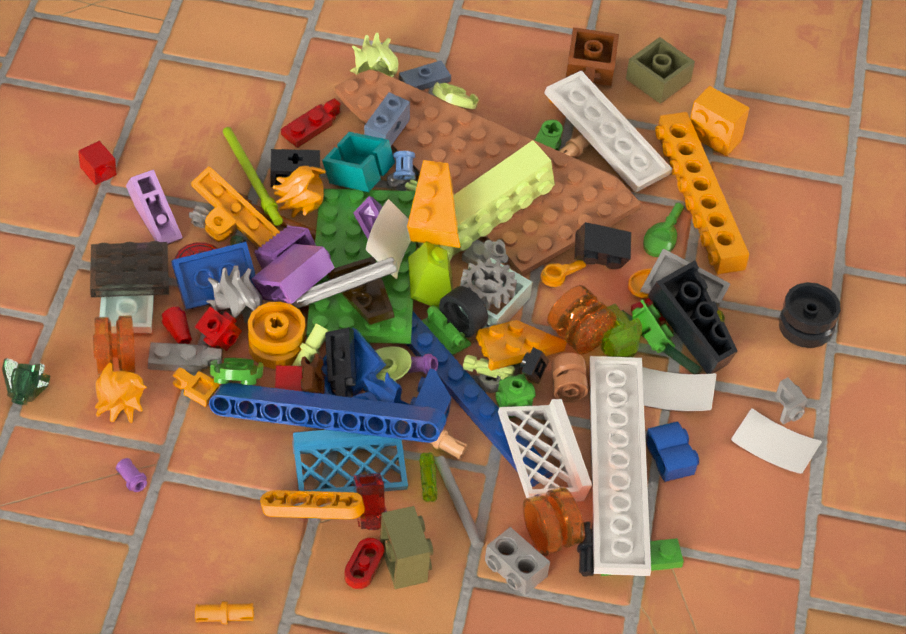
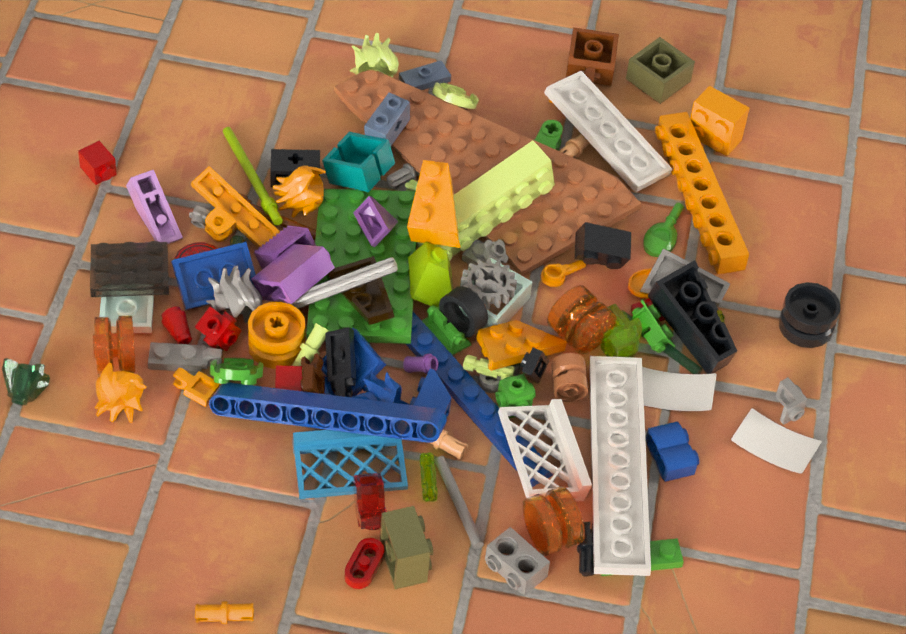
(135, 480): medium lavender pin -> none
(281, 504): light orange beam -> none
(311, 123): red hinge -> none
(389, 235): white sticker -> none
(397, 362): yellowish green dish -> none
(404, 165): medium blue bush -> none

